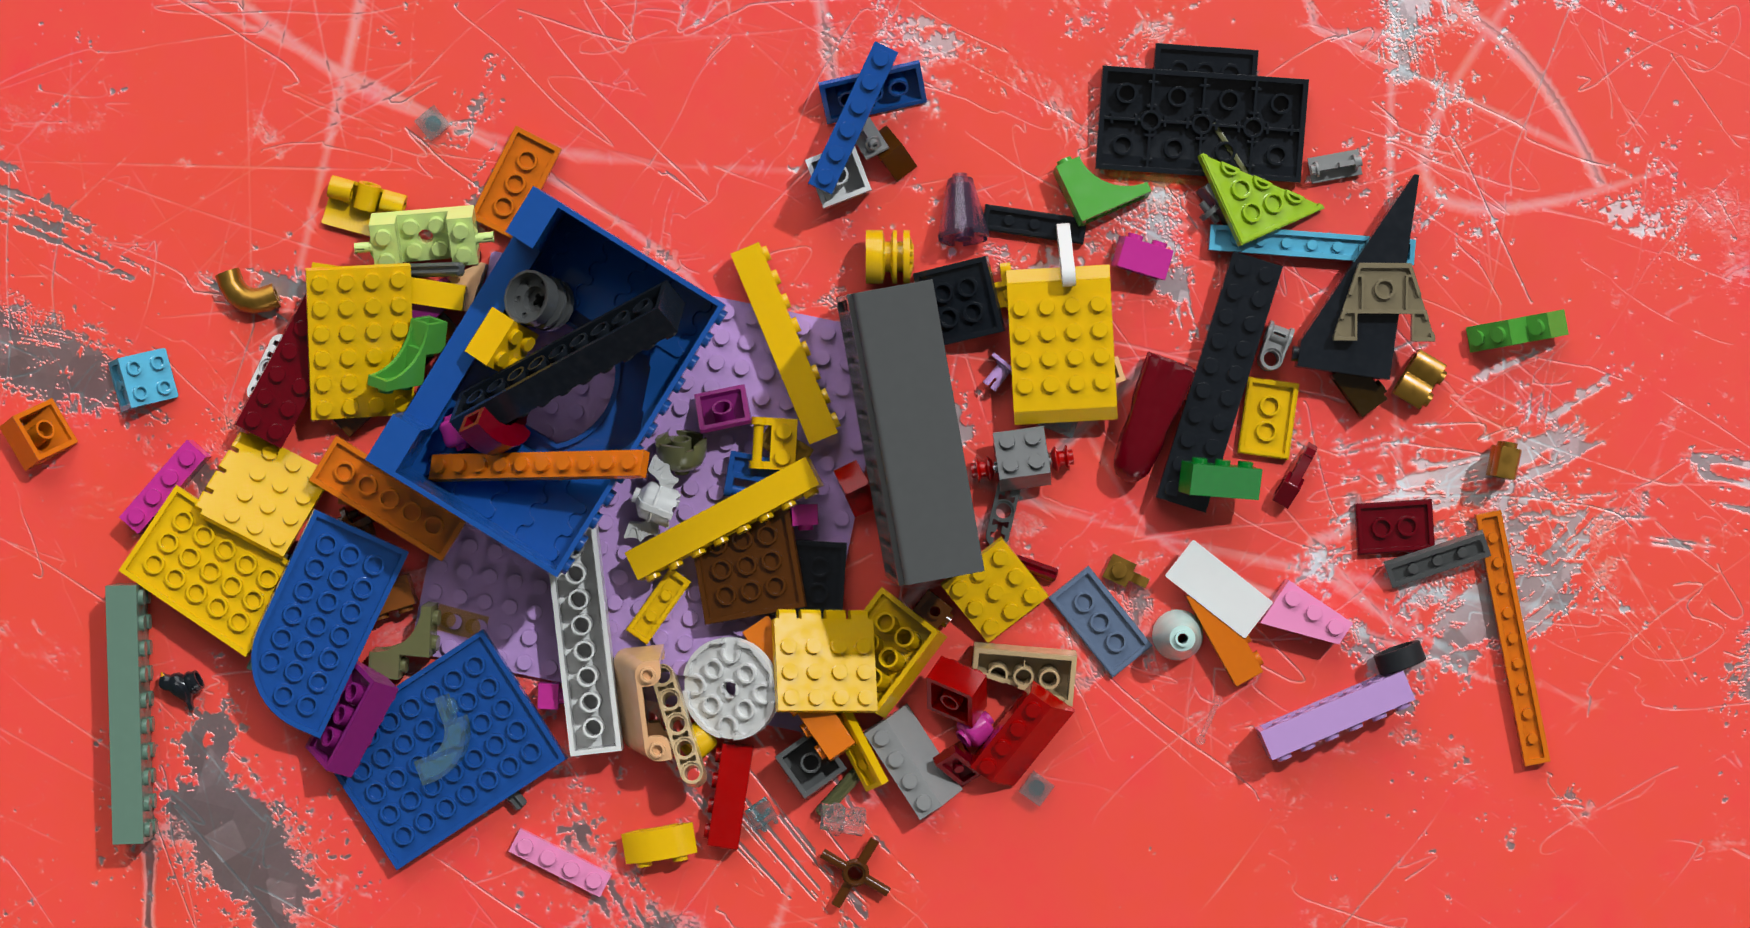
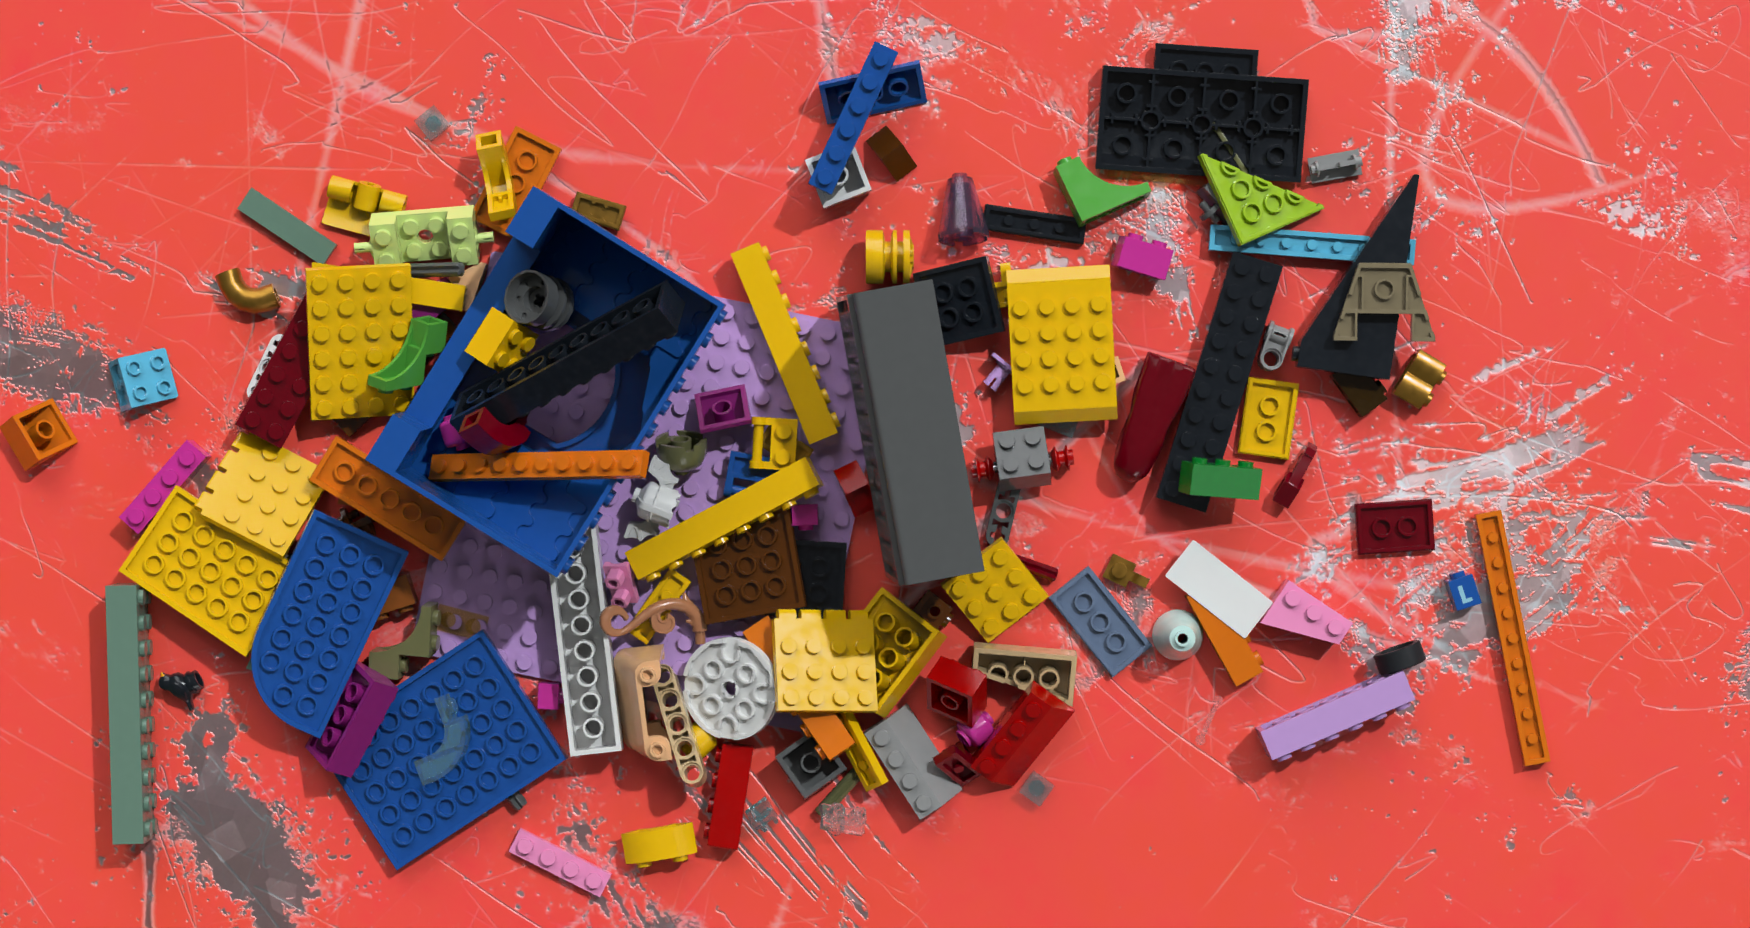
(287, 226): none -> sand green tile
(496, 175): none -> yellow arch
(600, 210): none -> pearl gold plate
(621, 583): none -> bright pink hips
(653, 612): none -> nougat plant
(850, 882): reddish brown bar -> none
(870, 140): light grey hinge -> none
(1066, 254): white beam -> none
(1437, 558): dark grey plate -> none
(1462, 590): none -> blue brick
(1504, 460): pearl gold brick -> none
(1517, 330): bright green arch -> none

